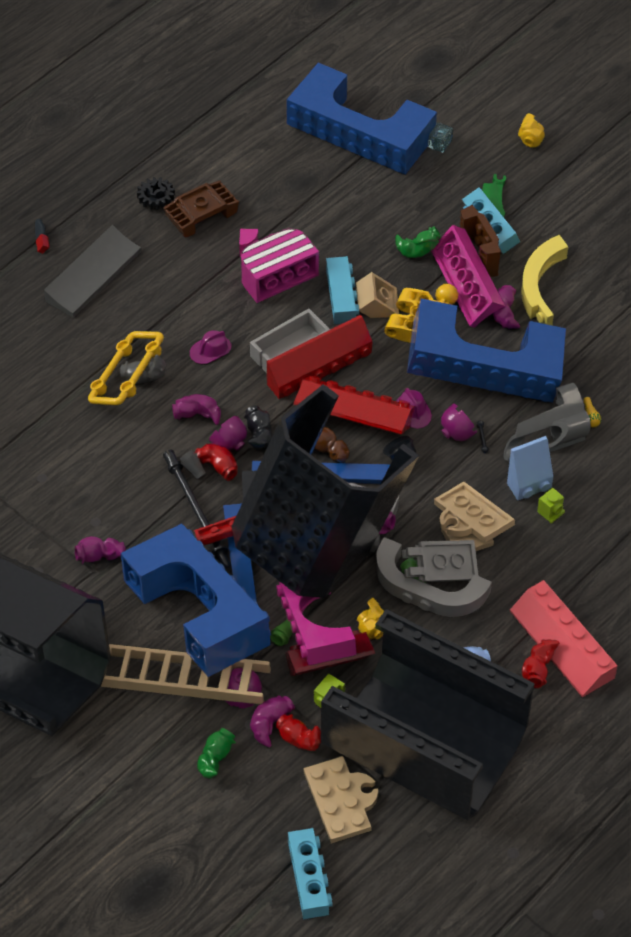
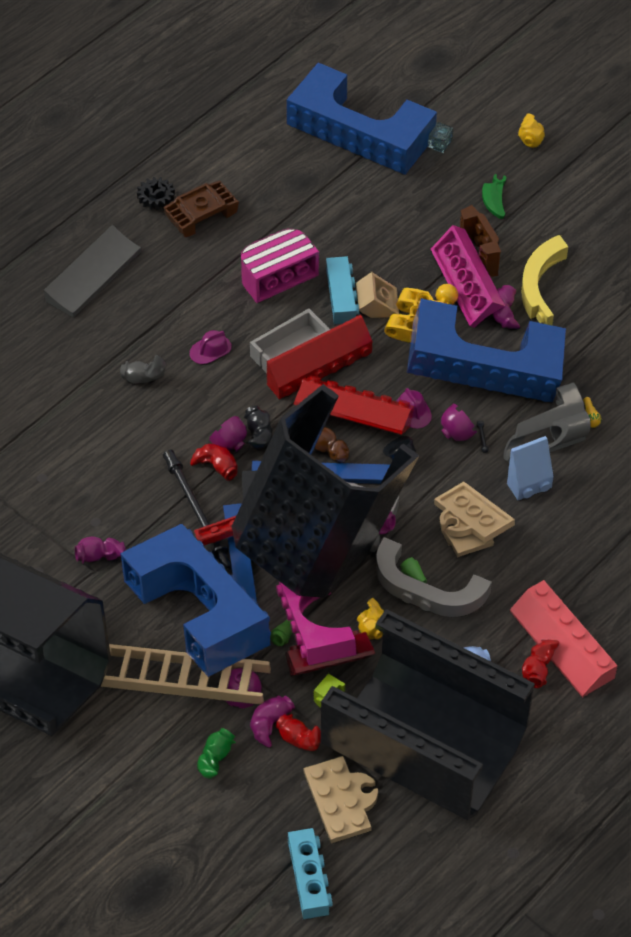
(41, 239): piece -> none
(124, 349): yellow bar -> none
(192, 463): dark grey cone -> none
(197, 403): magenta animal -> none
(247, 237): dark pink brick -> none
(419, 246): green animal -> none
(442, 561): light grey tile -> none
(507, 236): medium azure brick -> none
(551, 505): lime brick -> none

